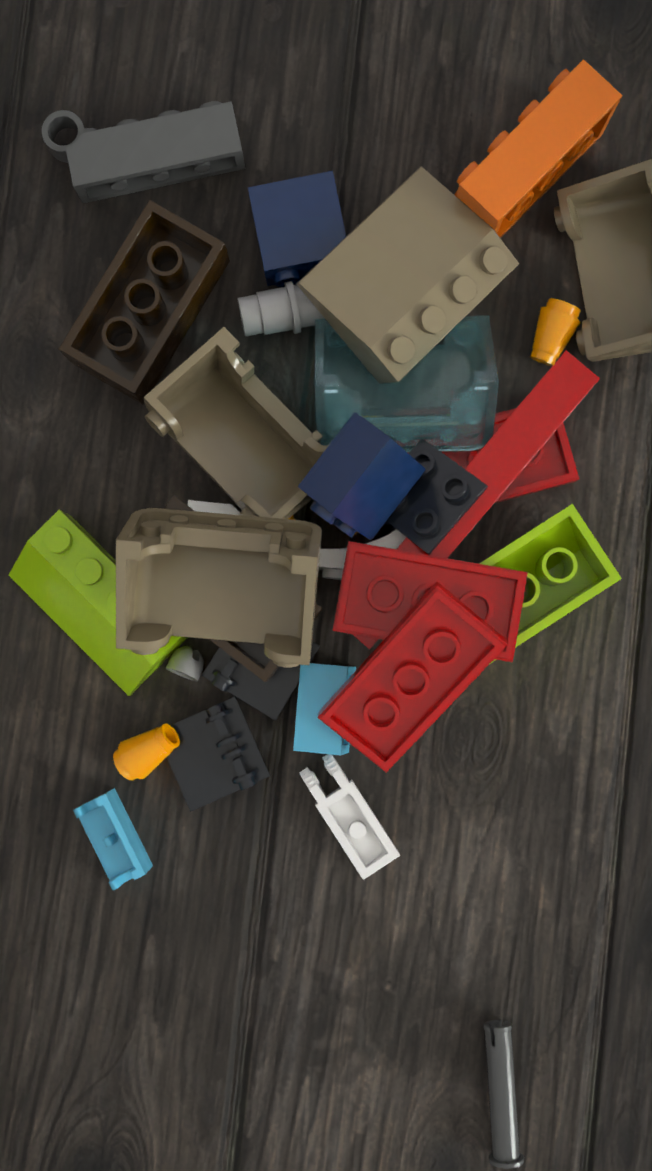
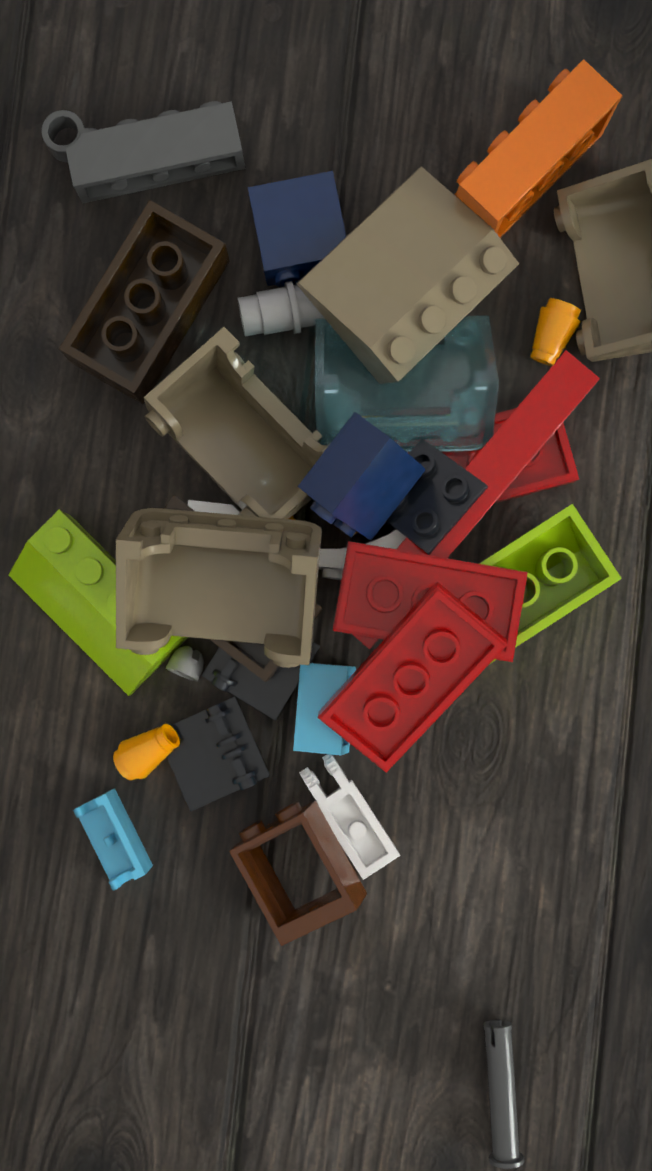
(266, 888): none -> reddish brown window

